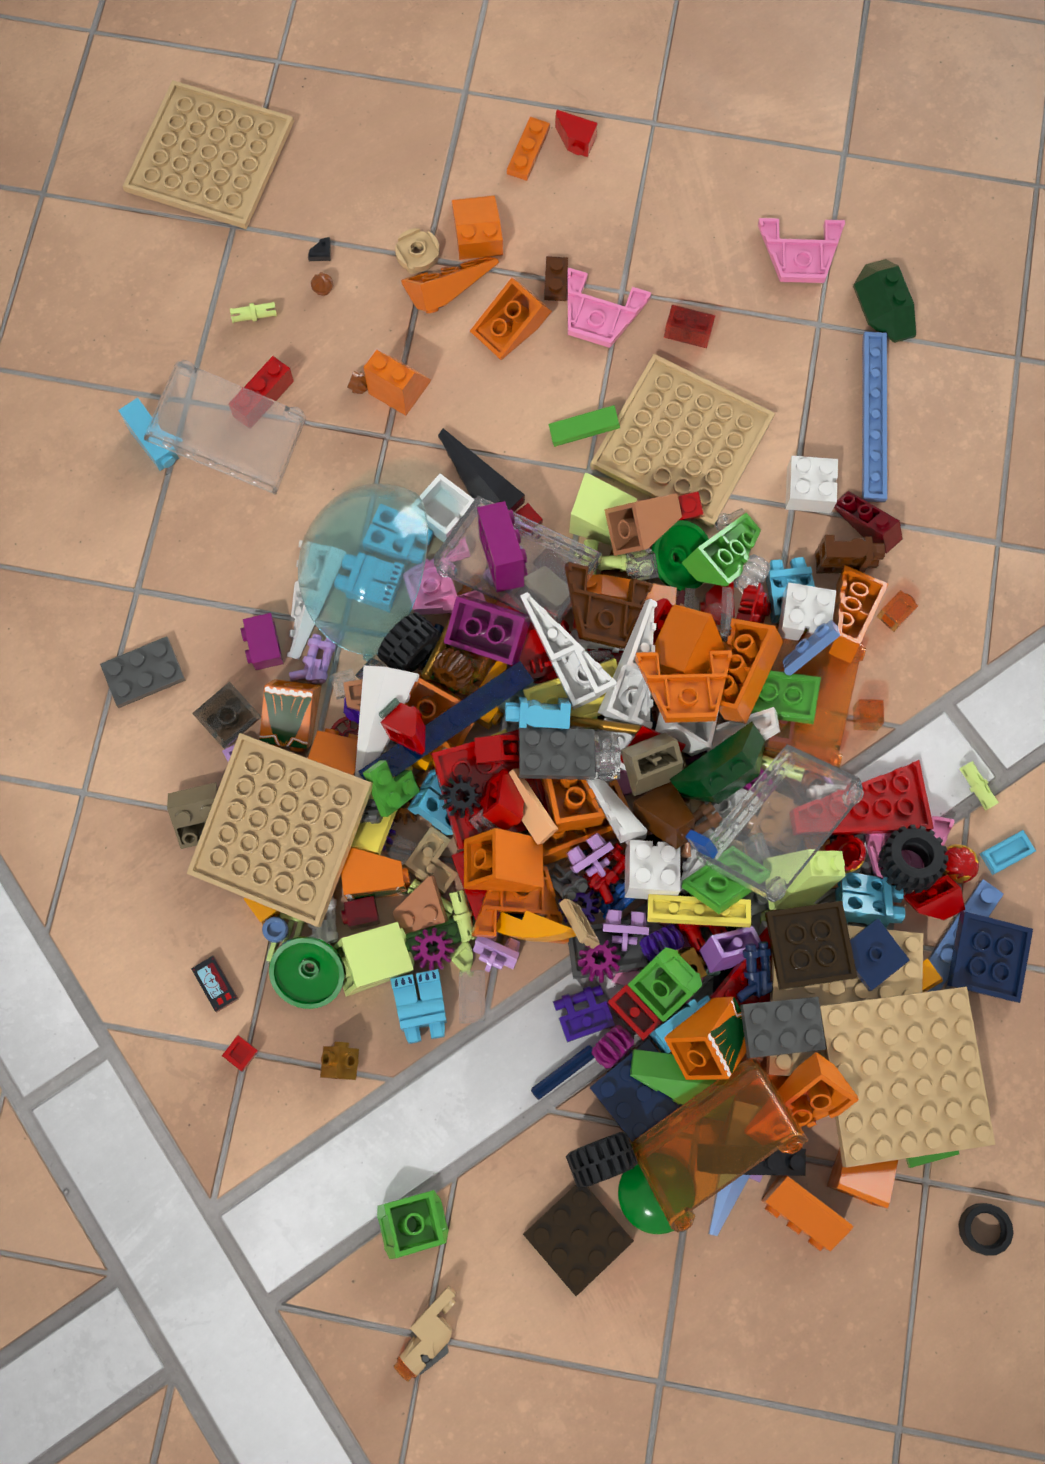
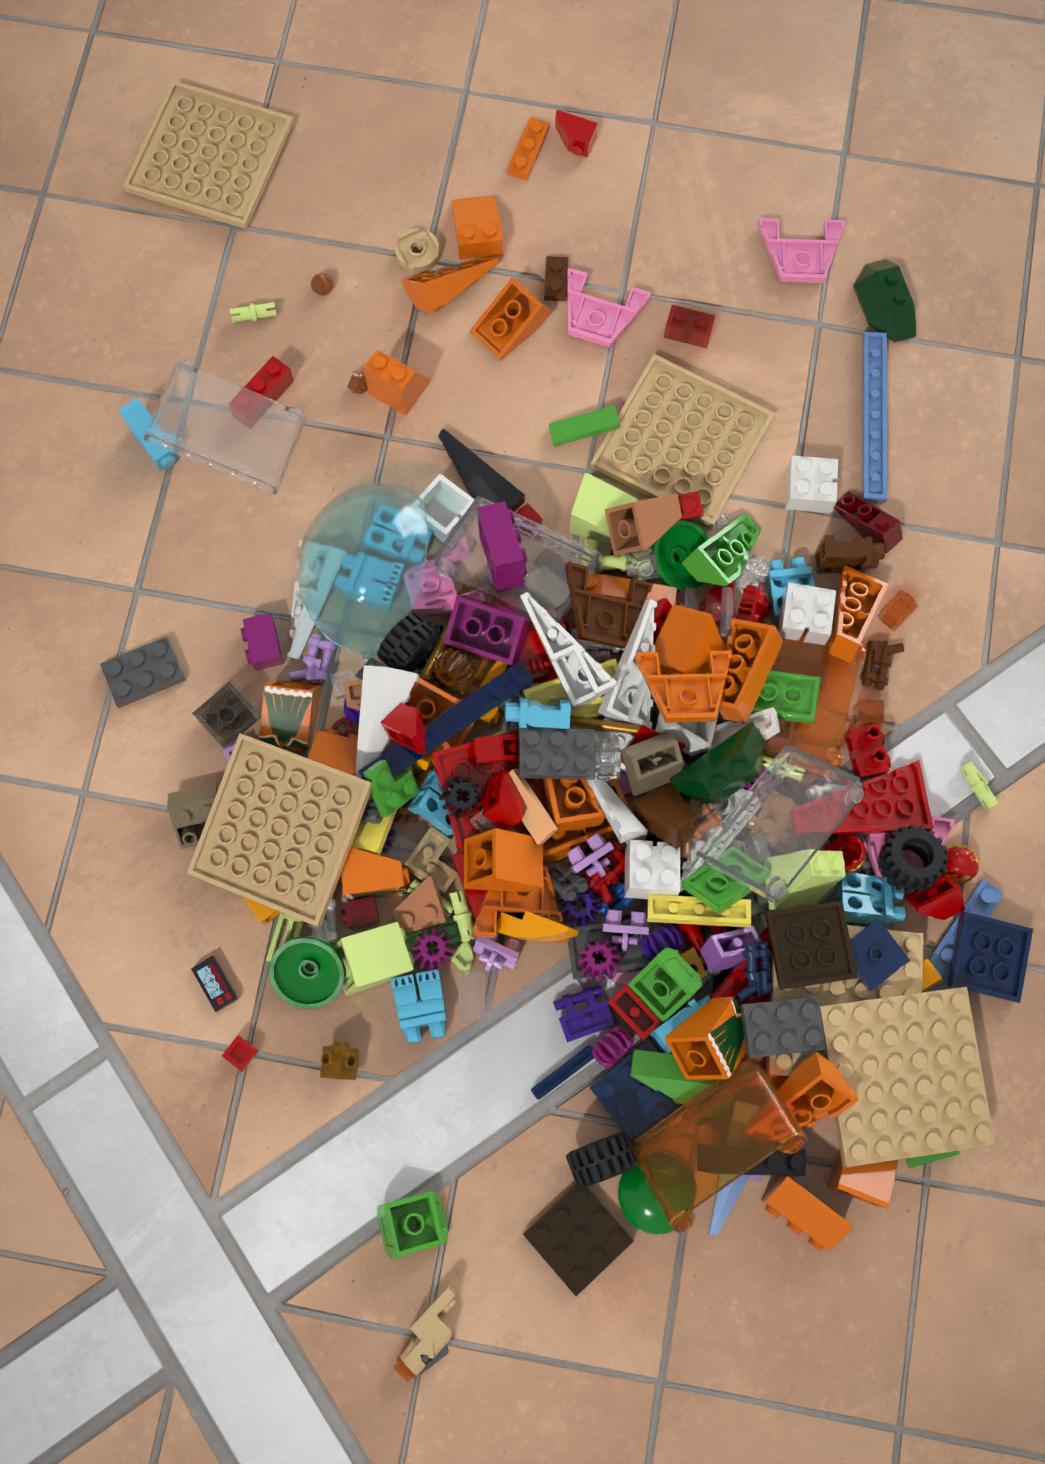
(275, 929): medium blue tile -> none
(321, 250): black tile -> none
(389, 708): sand green leg -> none
(579, 923): tan tile -> none
(701, 844): blue tile -> none
(810, 647): medium blue hinge -> none
(867, 752): none -> red brick
(878, 654): none -> reddish brown piece
(1005, 1225): black tyre -> none
(1007, 852): medium azure tile -> none

